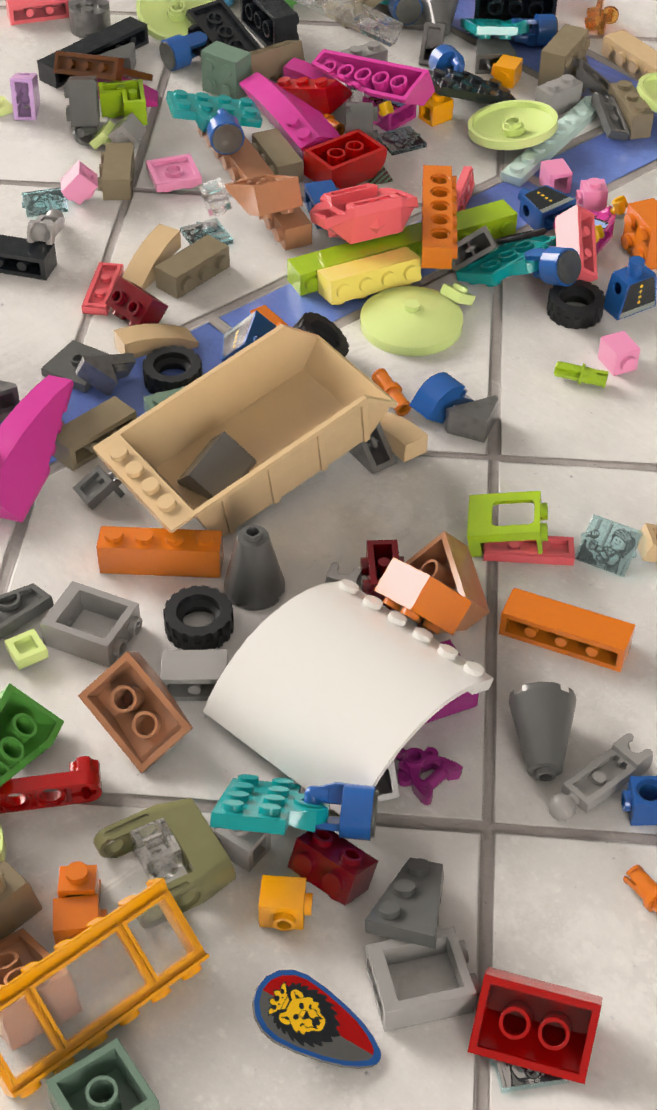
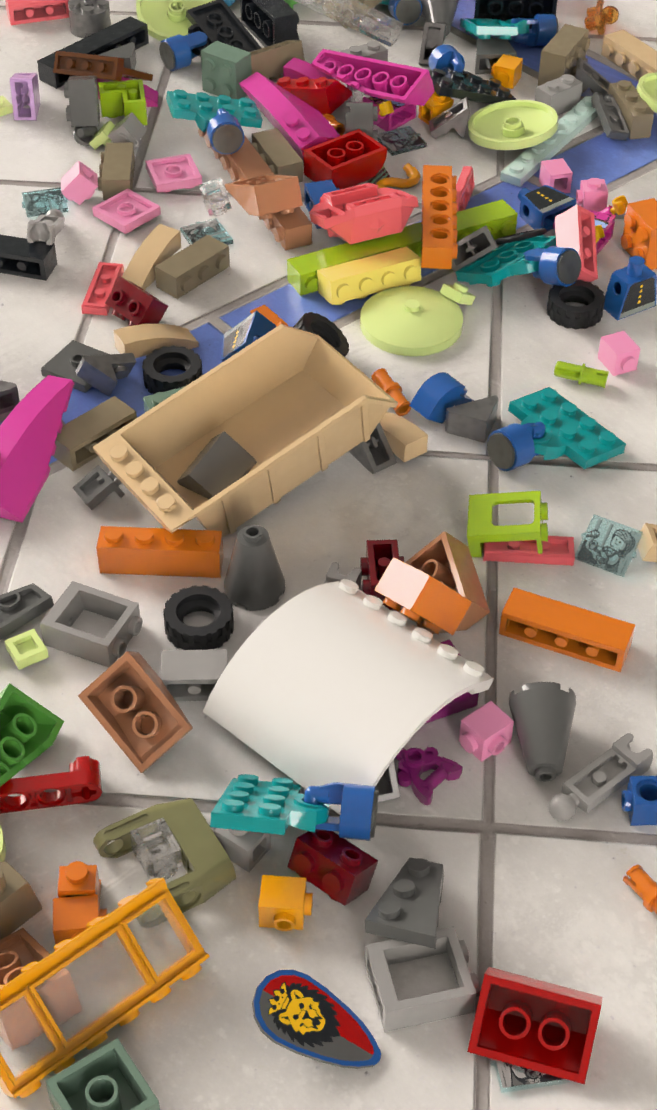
(126, 211): none -> bright pink plate
(412, 174): none -> light orange animal
(455, 117): none -> flat silver slope
(486, 731): none -> bright pink brick
(551, 429): none -> teal plate

